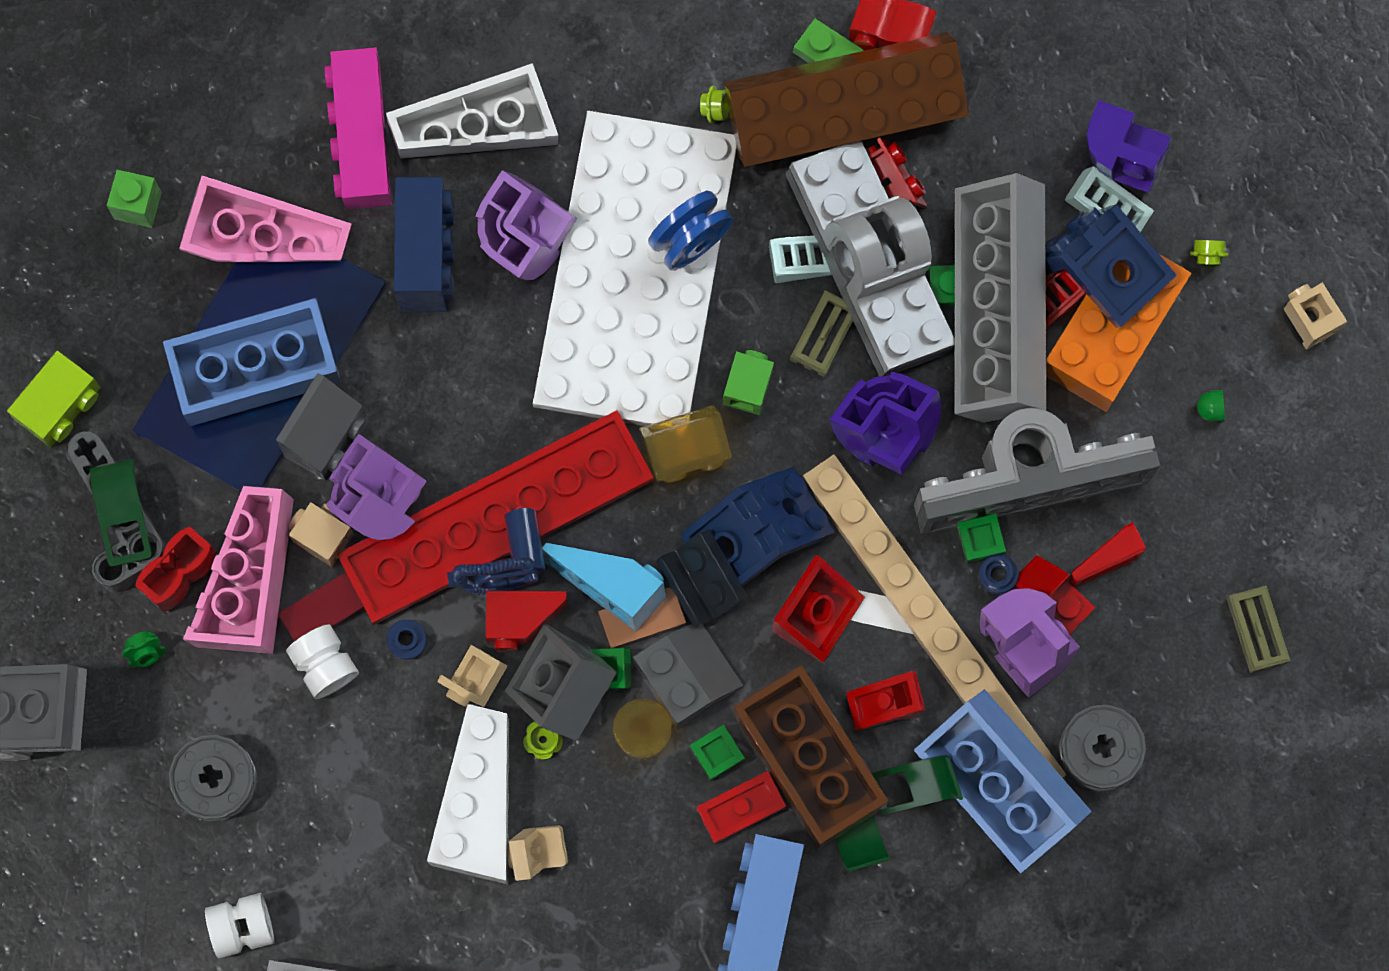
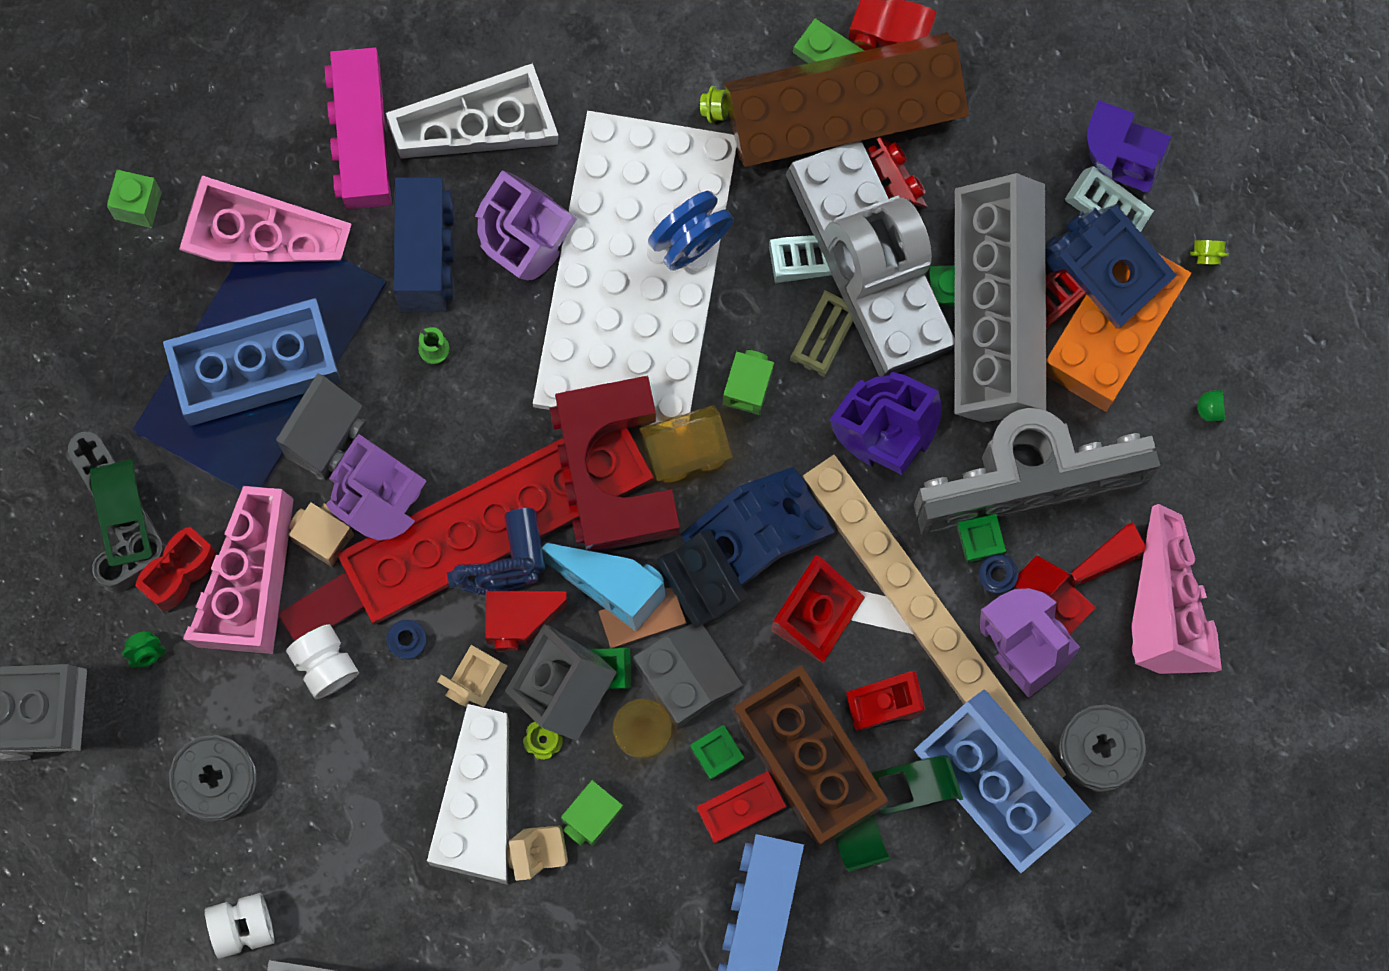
(55, 399): lime brick -> none
(433, 354): none -> bright green pin
(591, 815): none -> bright green brick
(605, 519): none -> dark red arch
(1168, 613): none -> bright pink wedge
(1243, 632): olive tile -> none
(1320, 302): tan brick -> none

